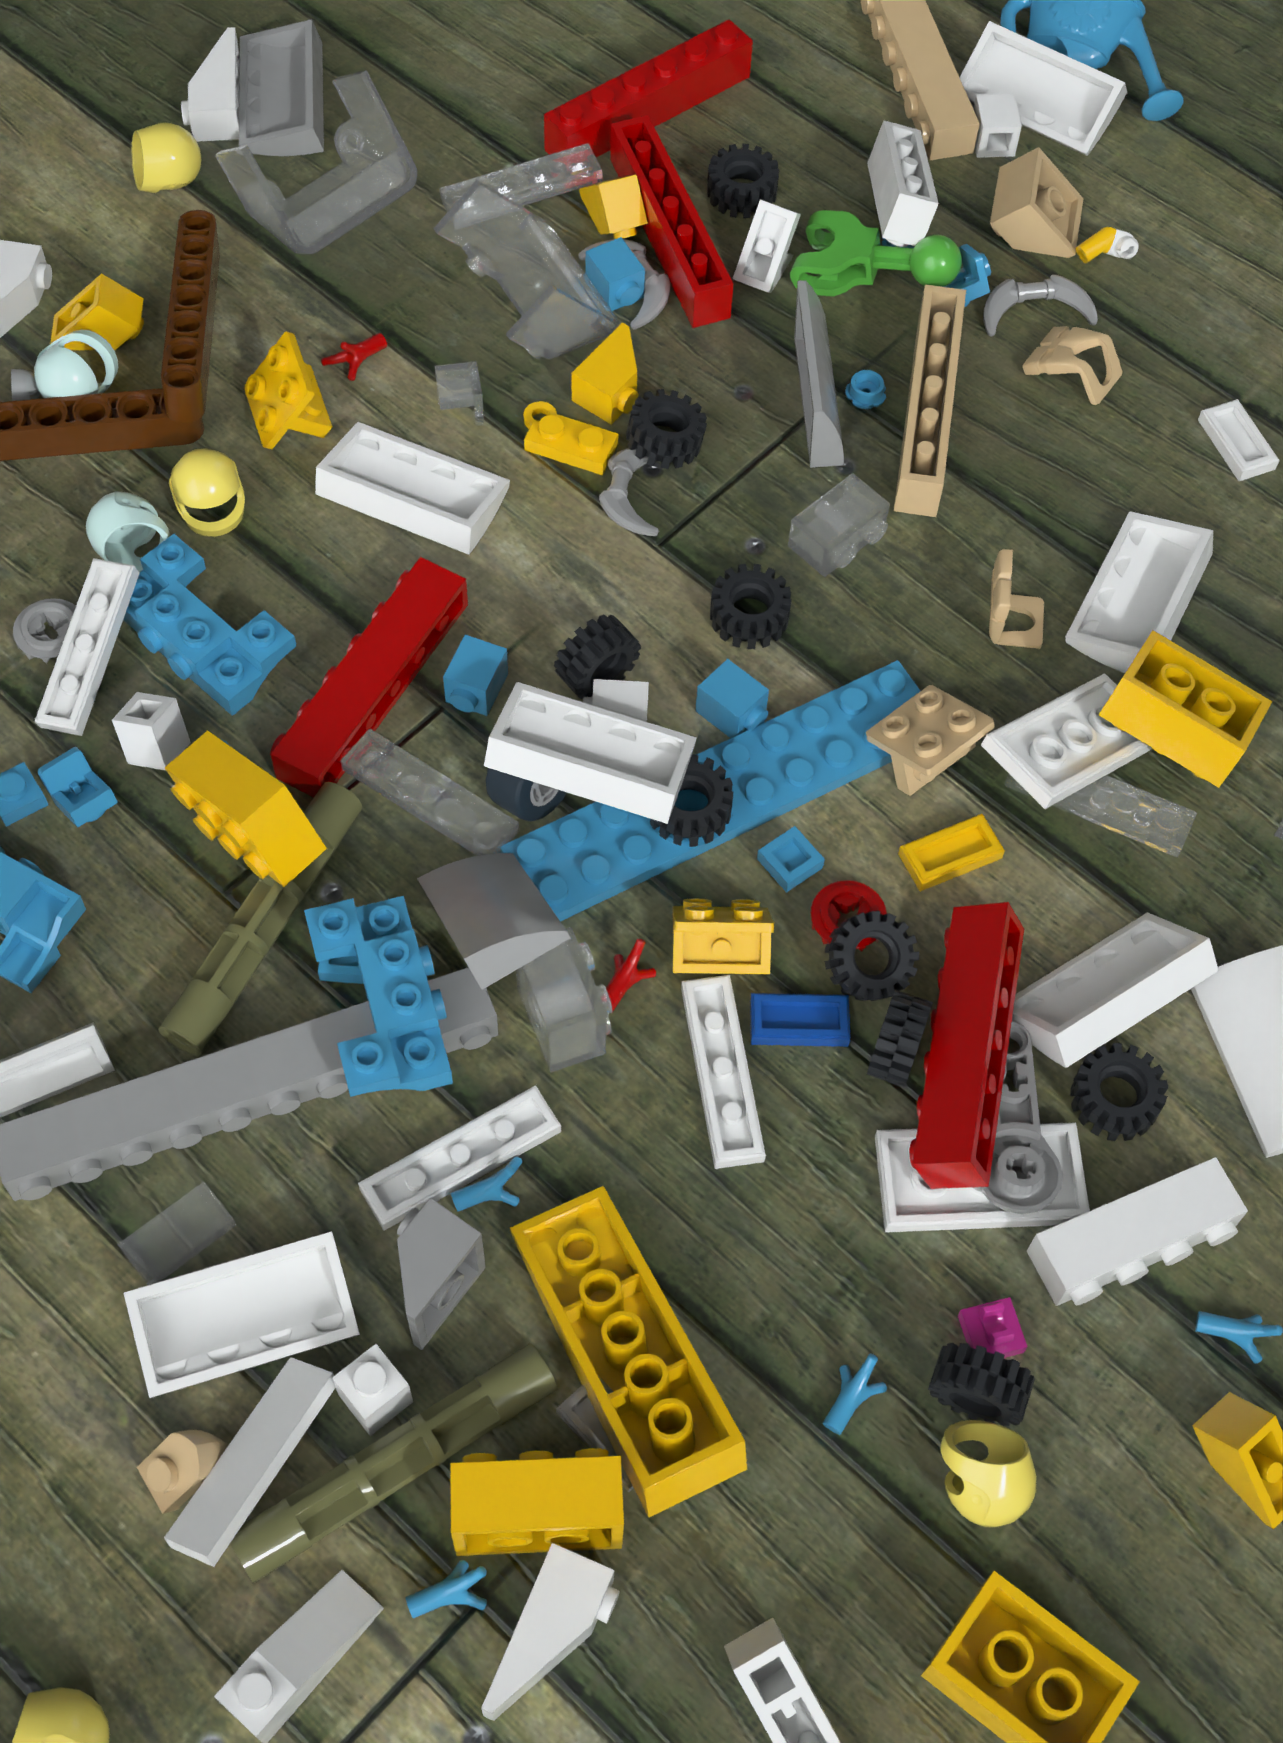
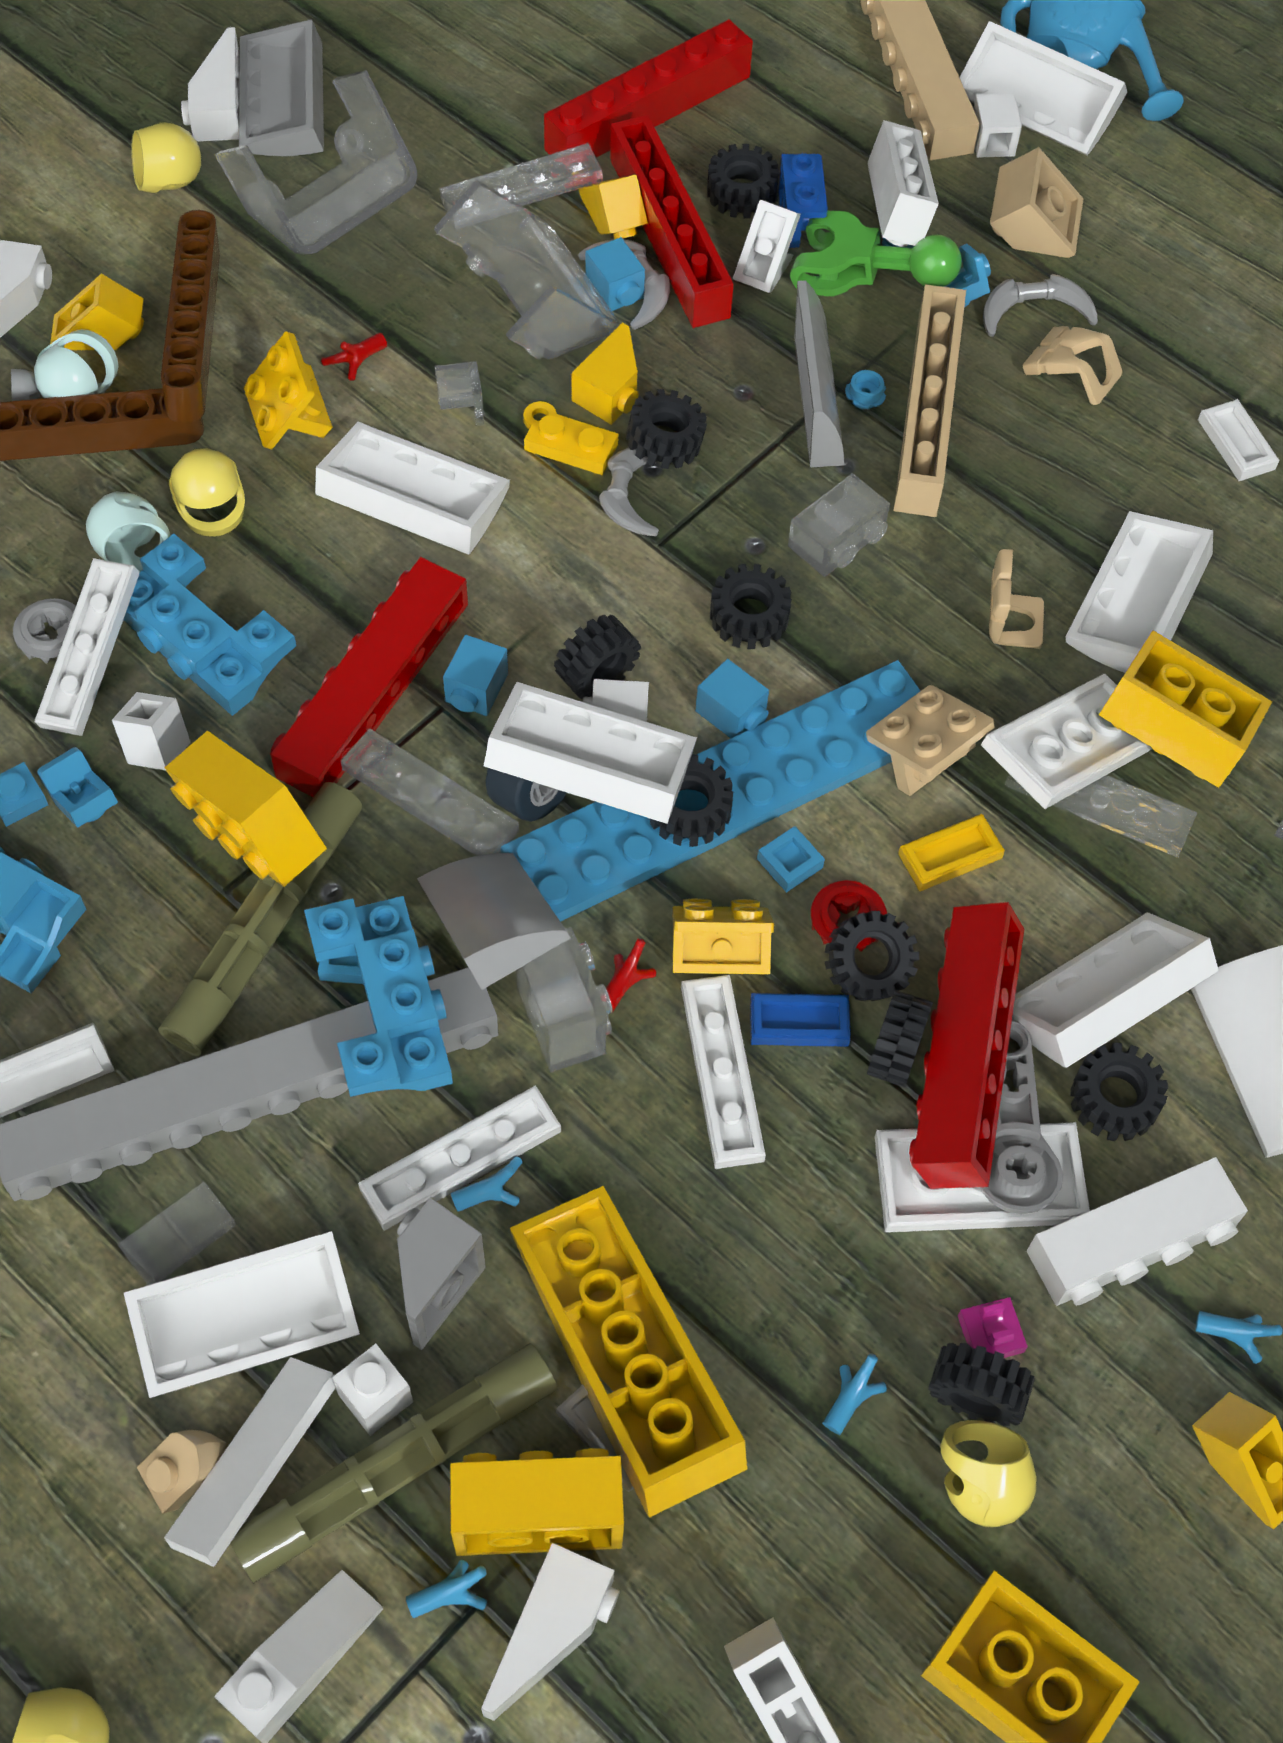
(802, 189): none -> blue bracket
(1108, 241): arm -> none

